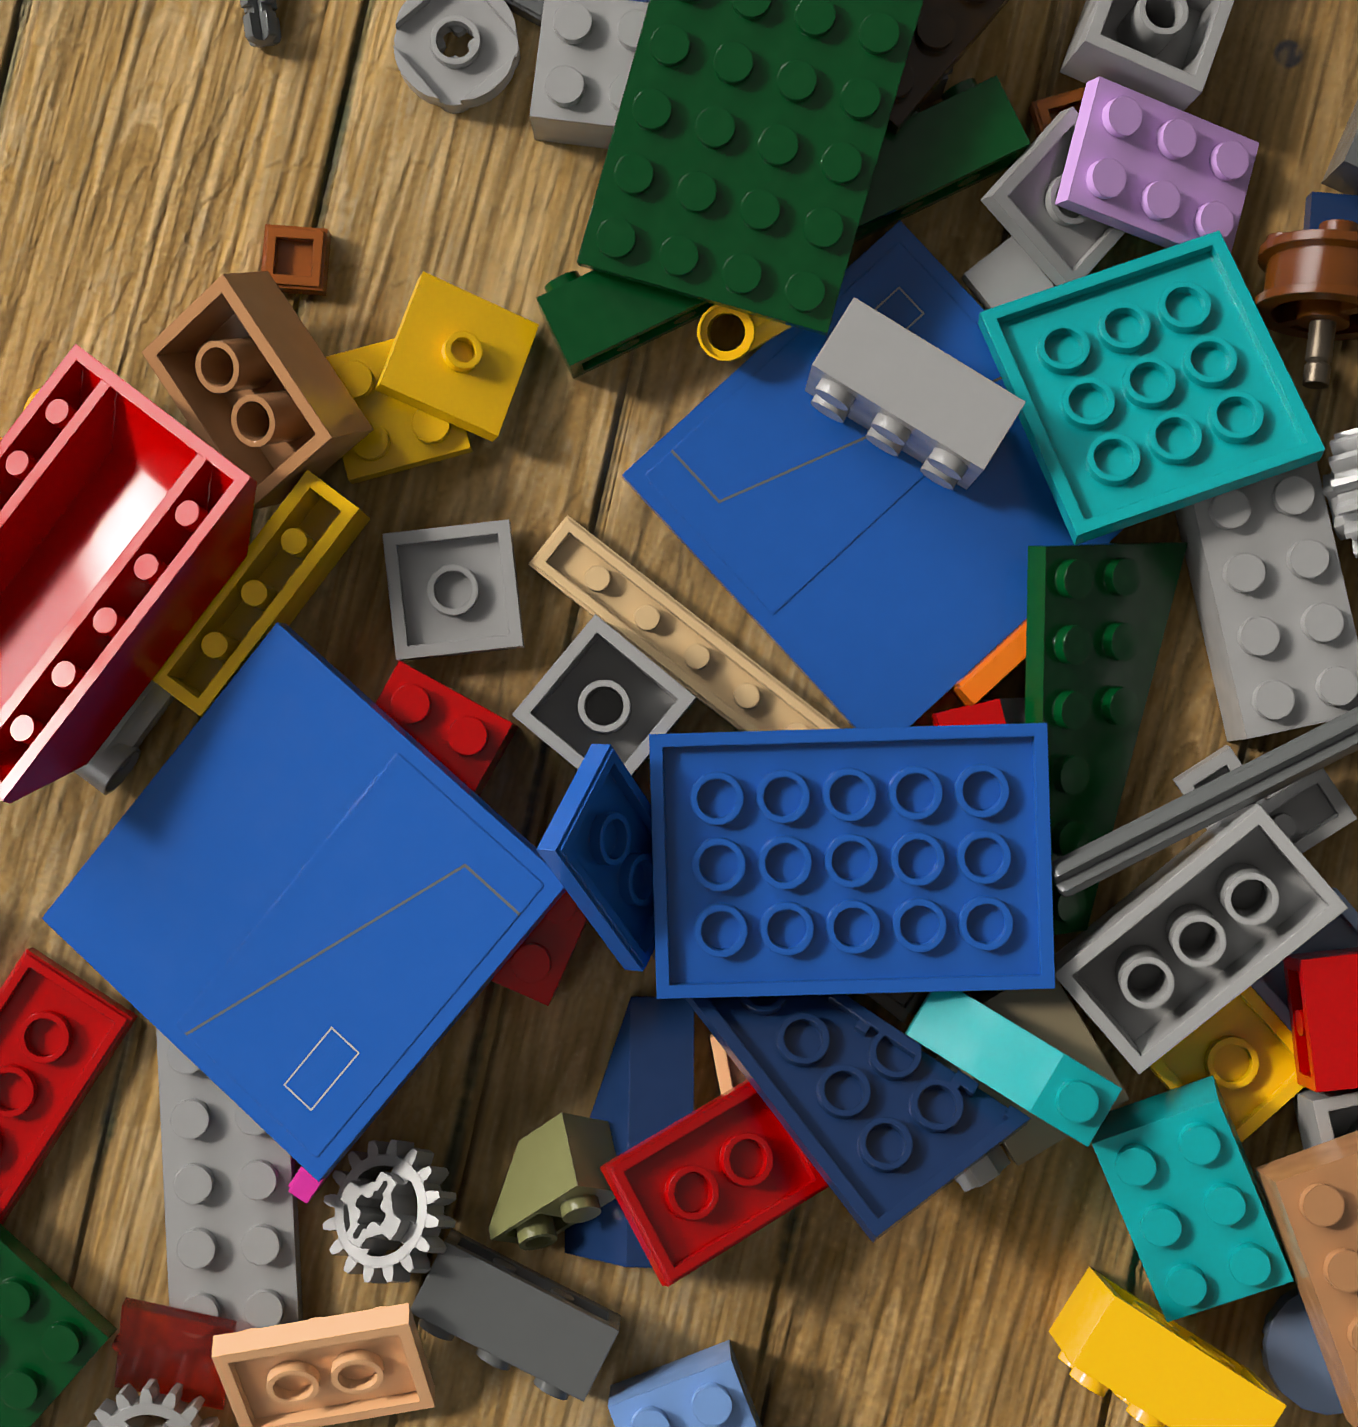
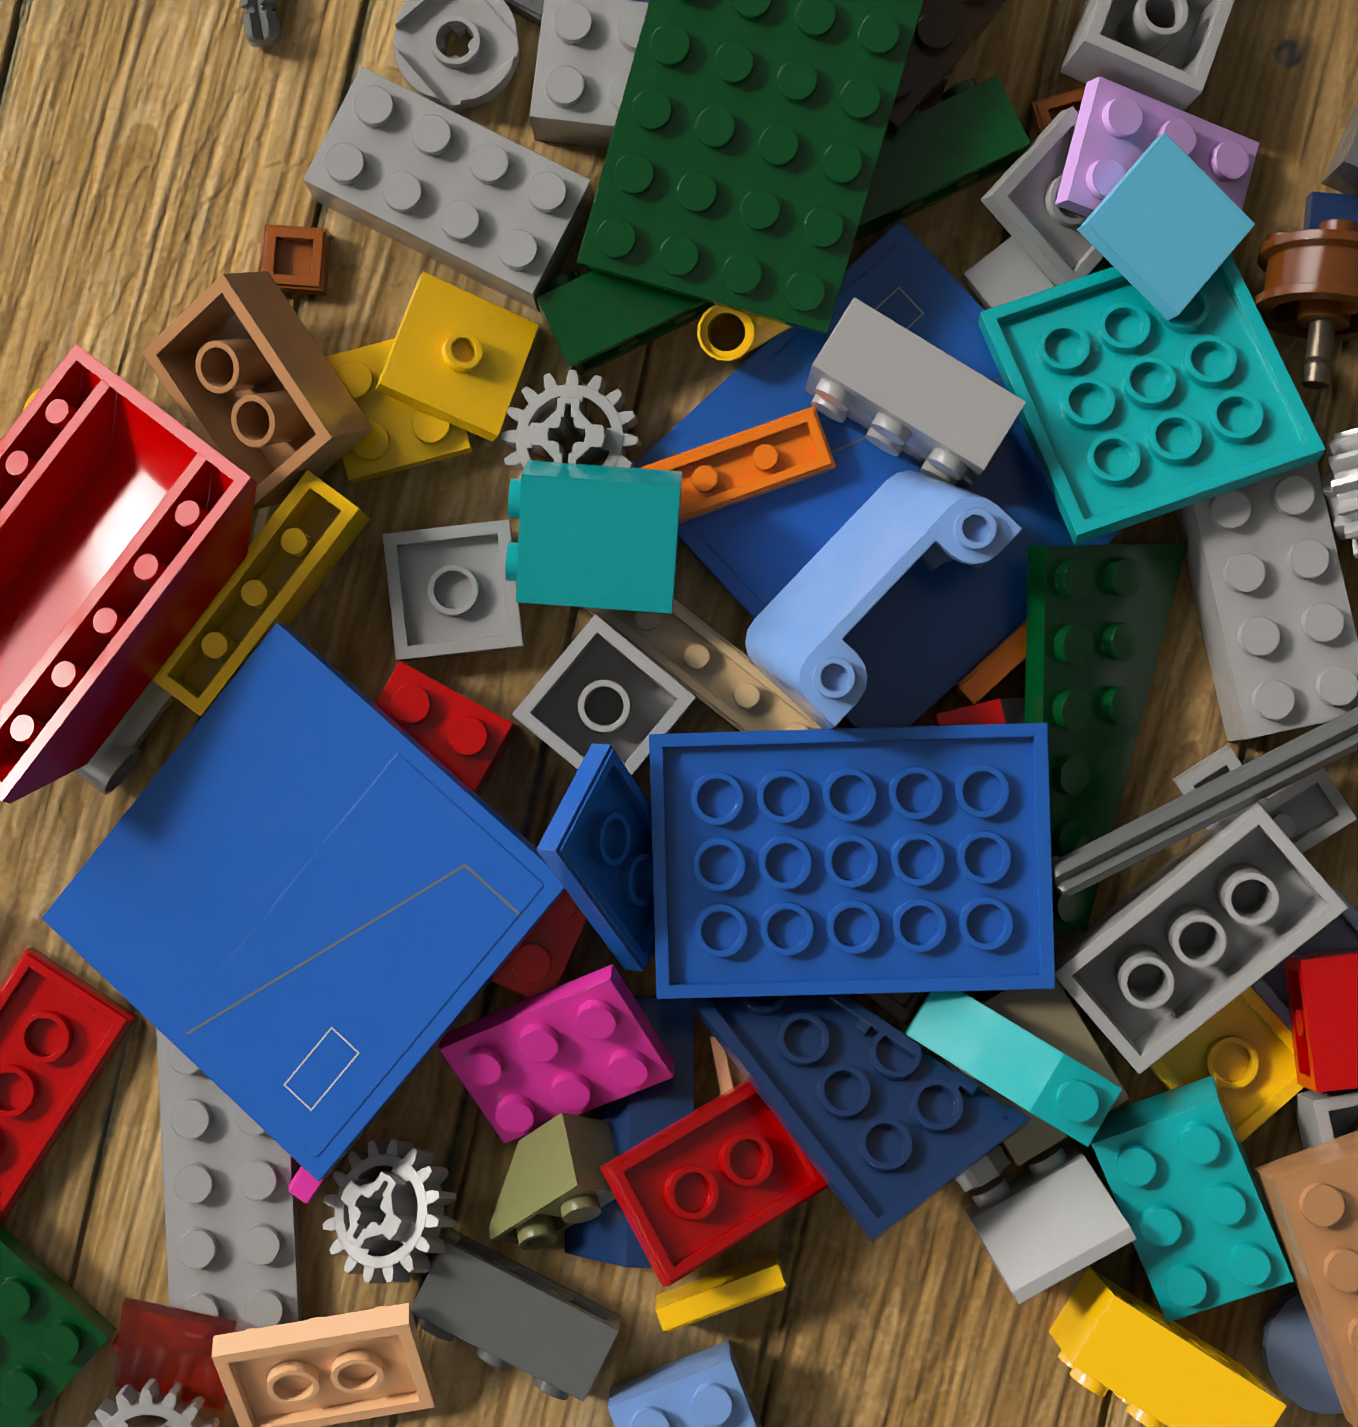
(449, 188): none -> light grey brick
(558, 1054): none -> dark pink plate
(570, 414): none -> light grey gear
(595, 536): none -> teal brick
(720, 1292): none -> yellow tile
(750, 463): none -> orange tile
(905, 520): none -> medium blue windscreen
(1047, 1221): none -> light grey slope
(1166, 227): none -> medium azure tile

